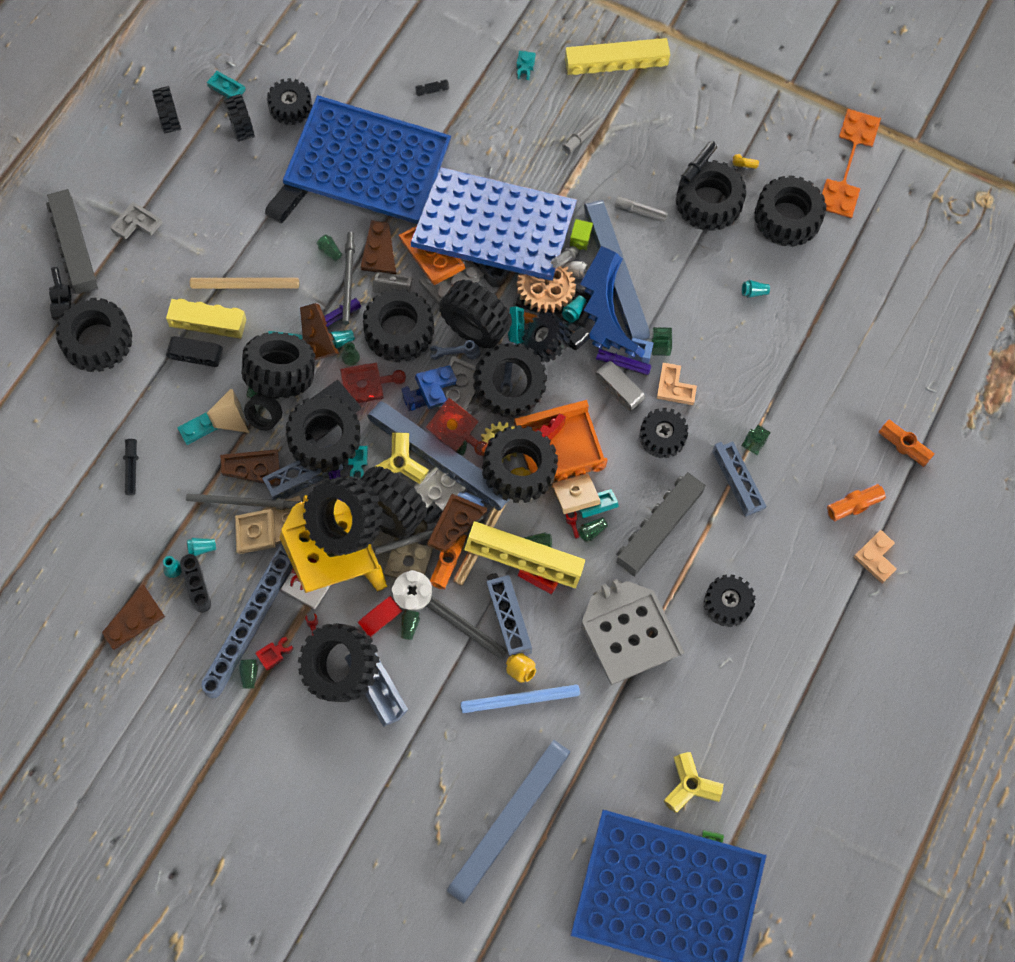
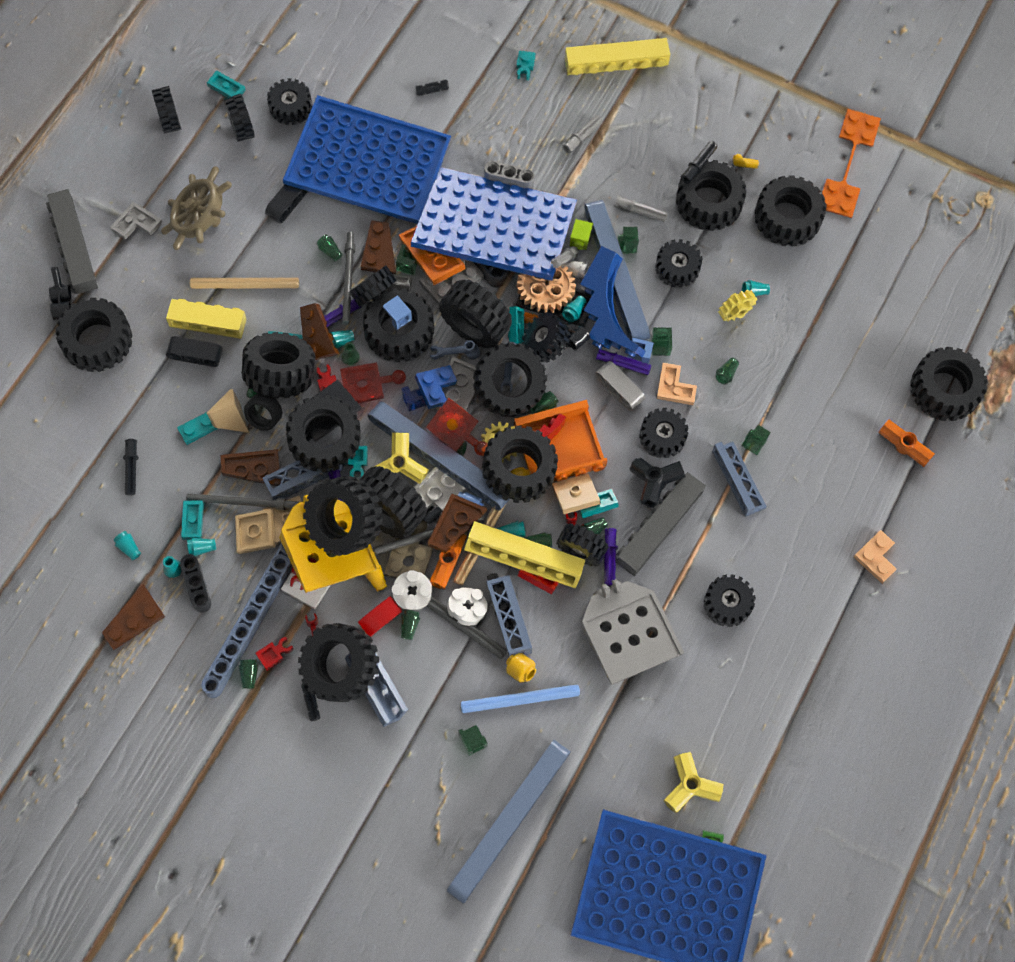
(127, 545): none -> teal cone
(192, 519): none -> teal plate
(194, 207): none -> dark tan piece
(311, 704): none -> black axle
(325, 377): none -> red plate
(372, 286): none -> black bush
(398, 312): none -> medium blue panel
(405, 262): none -> clear green panel
(461, 613): none -> white plate
(472, 740): none -> clear green panel
(503, 170): none -> light grey beam
(516, 528): none -> teal cone
(547, 402): none -> clear green cone
(582, 544): none -> black bush
(610, 556): none -> dark purple axle
(629, 240): none -> clear green brick
(654, 486): none -> black piece
(677, 273): none -> black bush
(727, 371): none -> clear green cone
(737, 305): none -> light yellow gear
(856, 502): orange piece -> none
(957, 364): none -> black tyre

